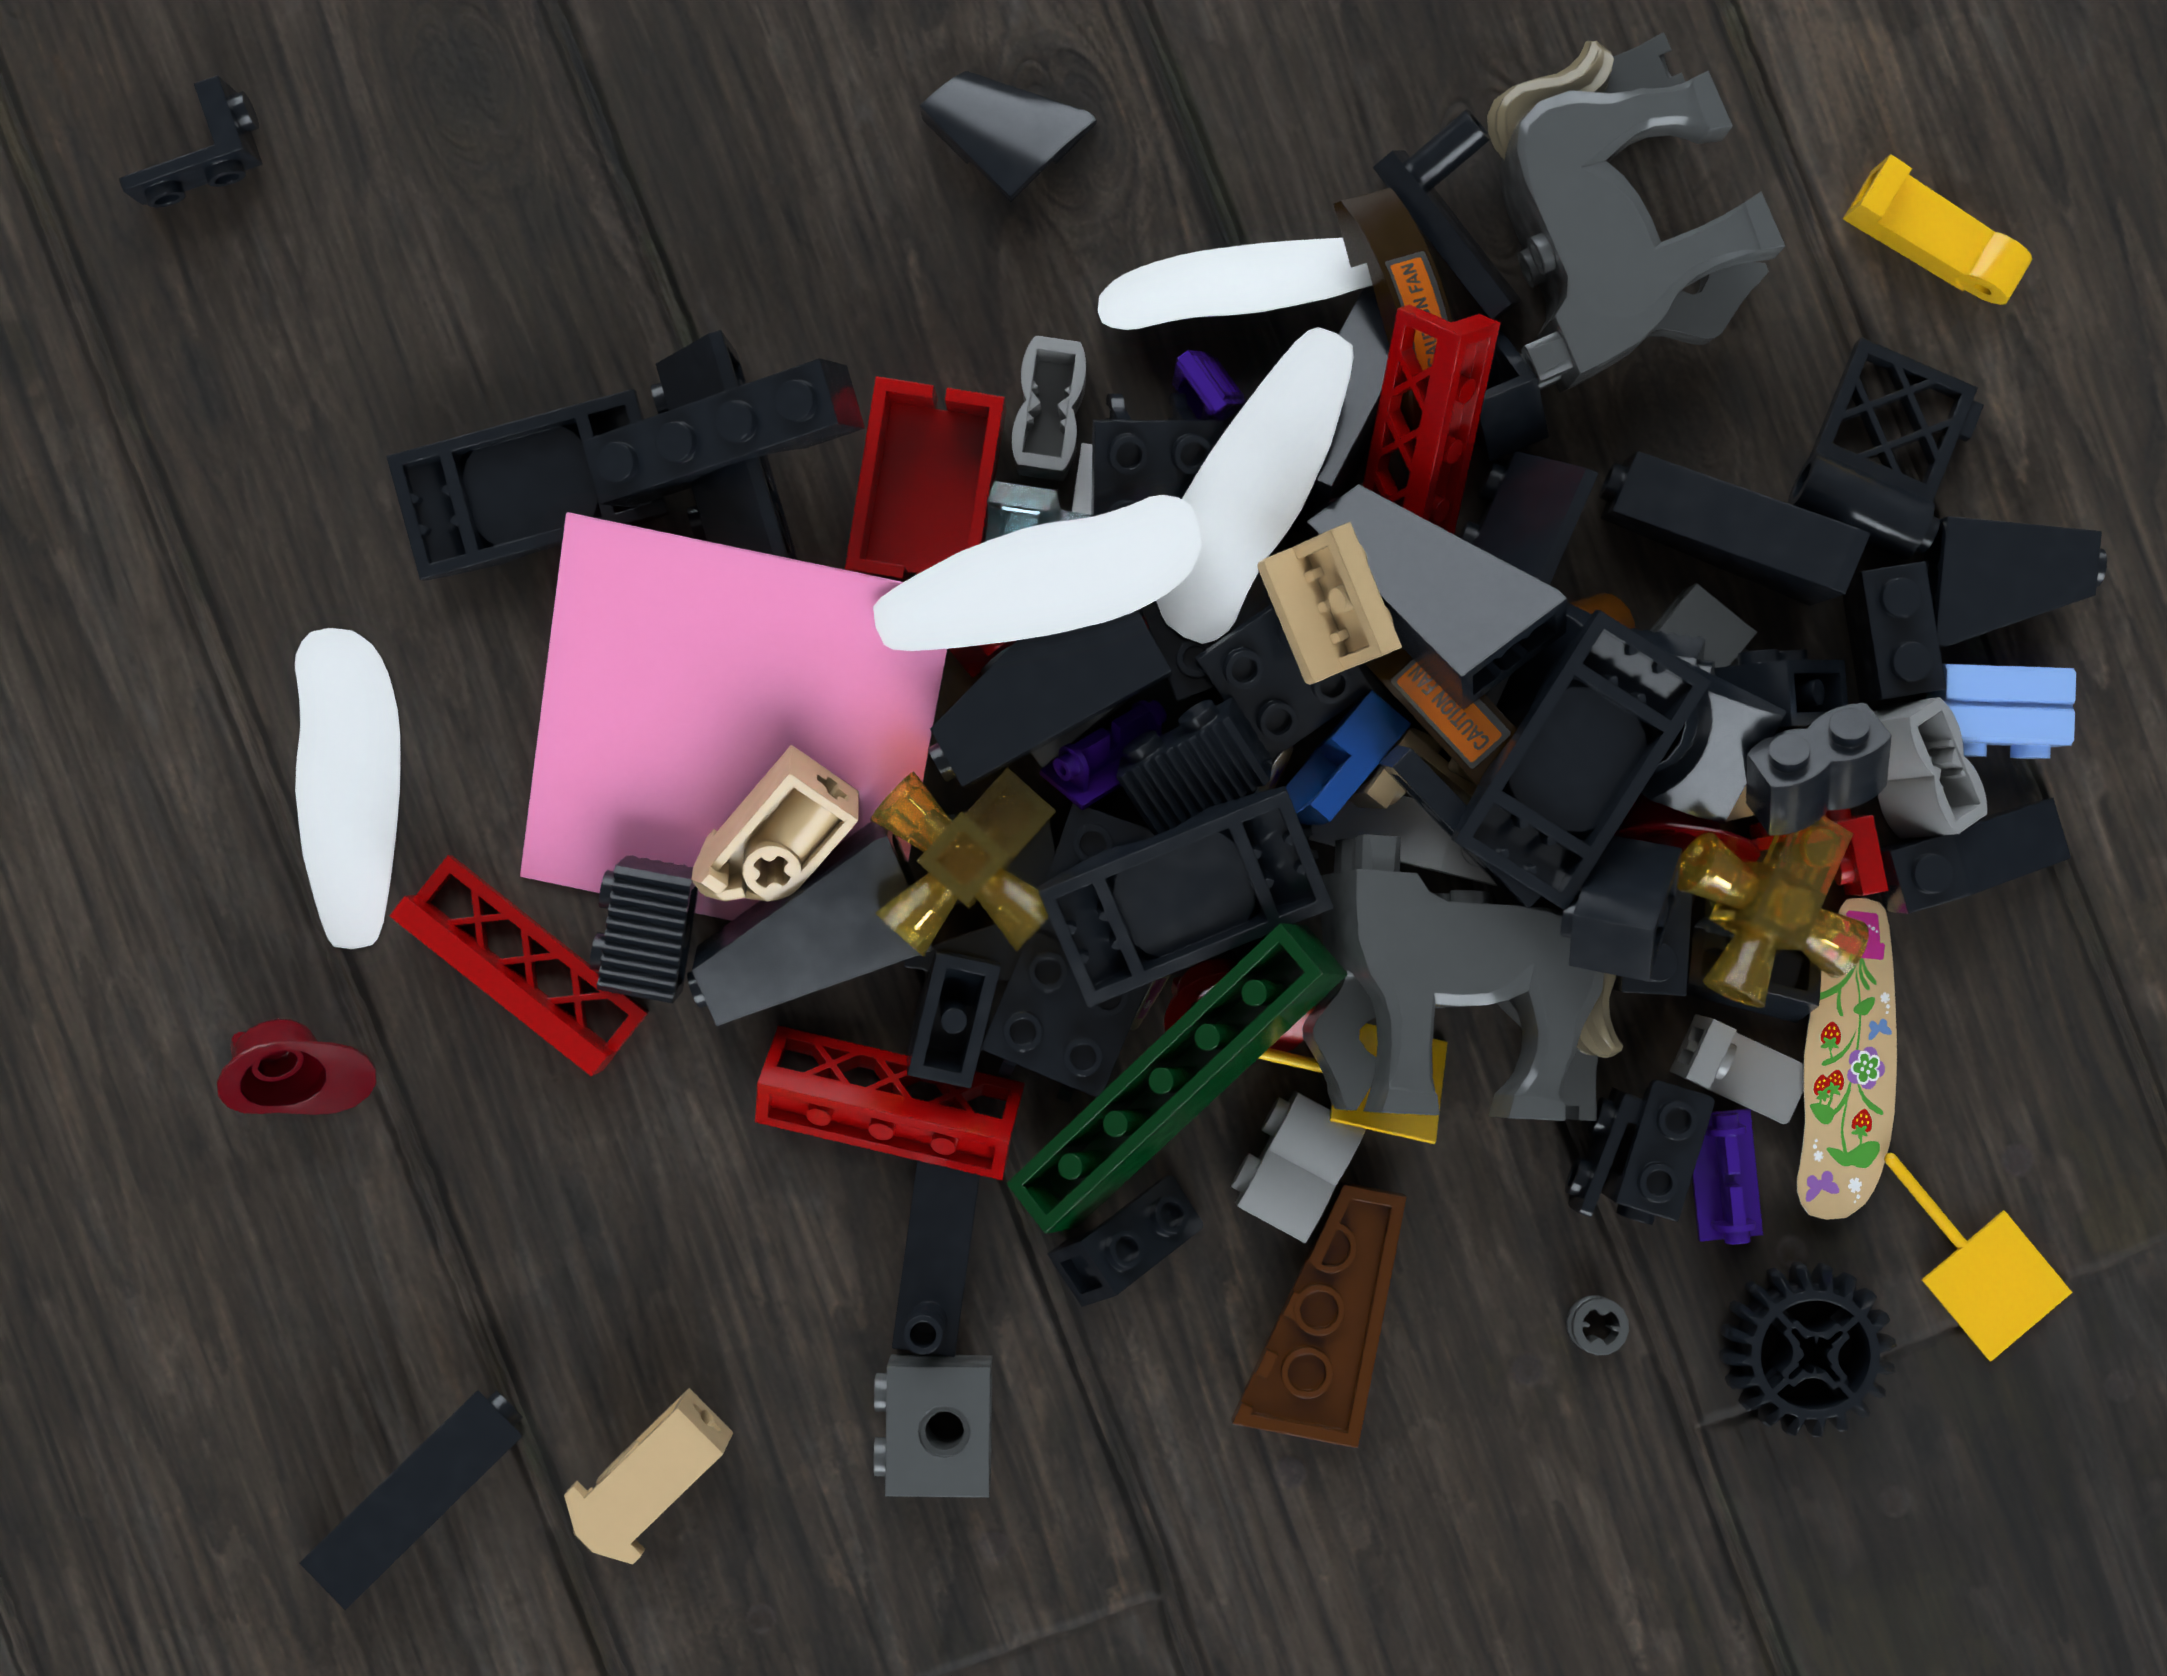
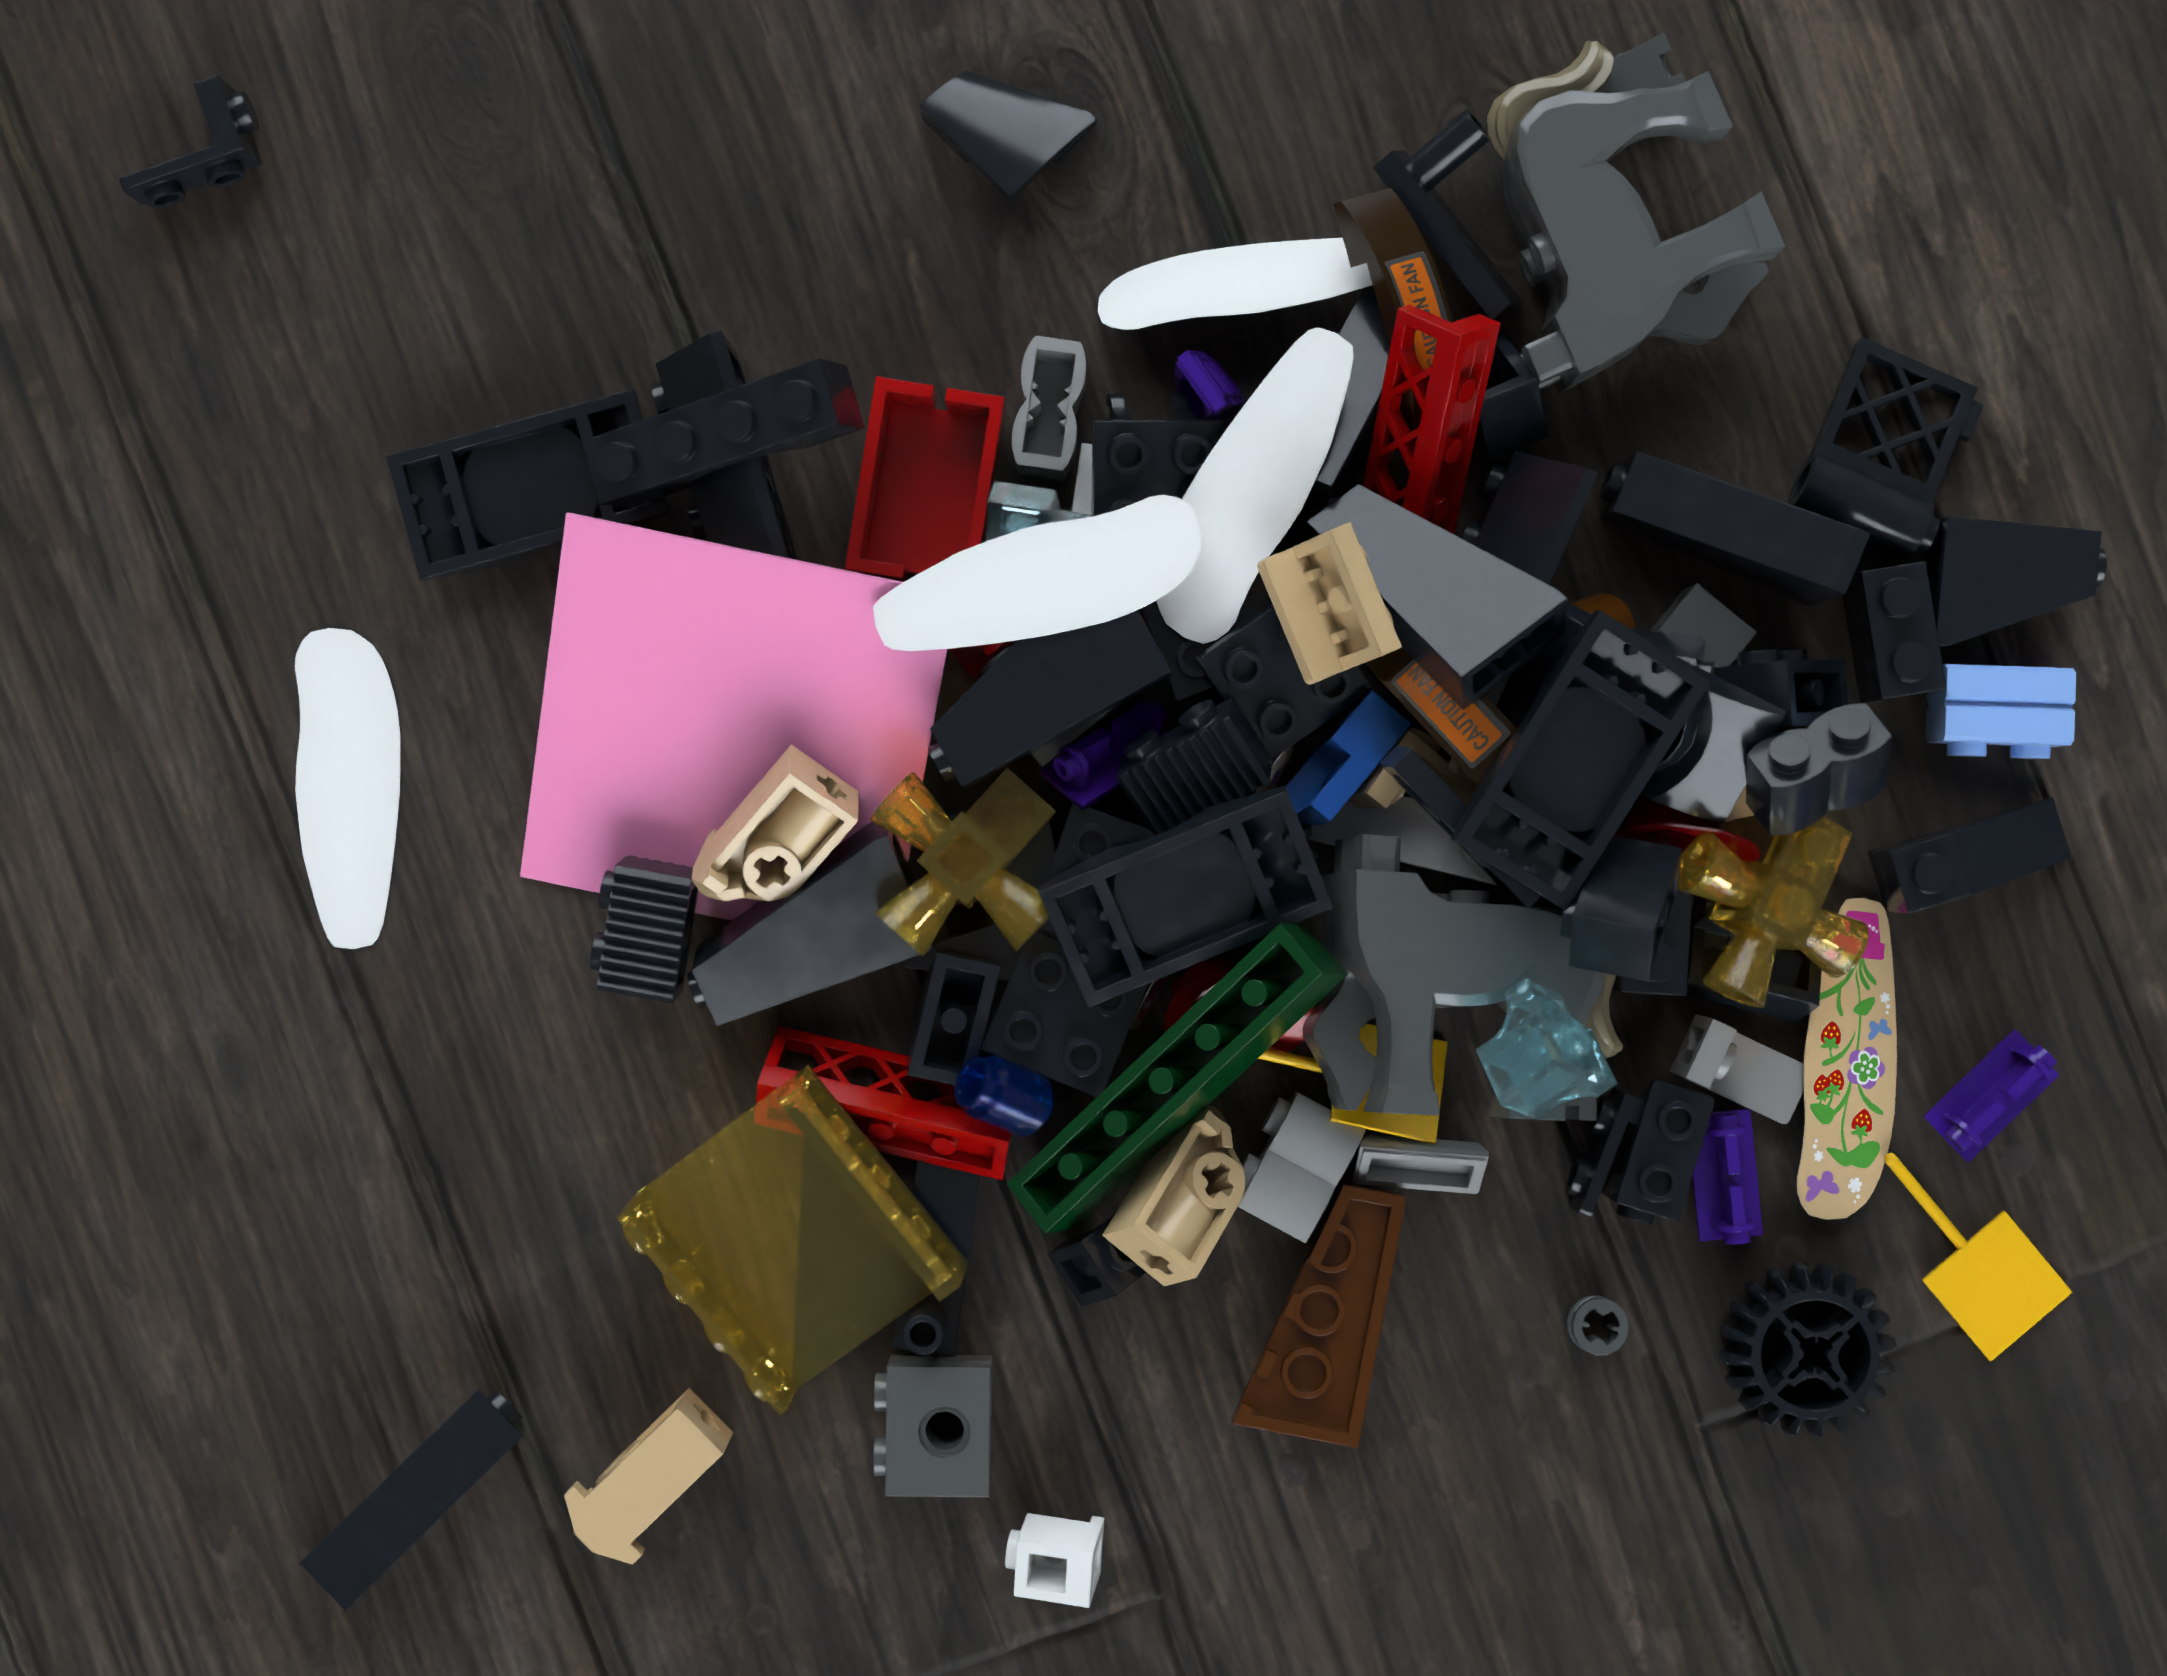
(287, 1070): dark red piece -> none
(505, 984): red fence -> none
(790, 1238): none -> clear yellow panel
(1004, 1094): none -> clear blue brick
(1056, 1559): none -> white brick
(1181, 1201): none -> tan piece
(1420, 1165): none -> light grey tile
(1543, 1054): none -> clear light blue brick
(1862, 864): red bracket -> none
(1929, 779): light grey brick -> none
(1937, 233): yellow leg -> none
(1992, 1094): none -> dark purple hinge

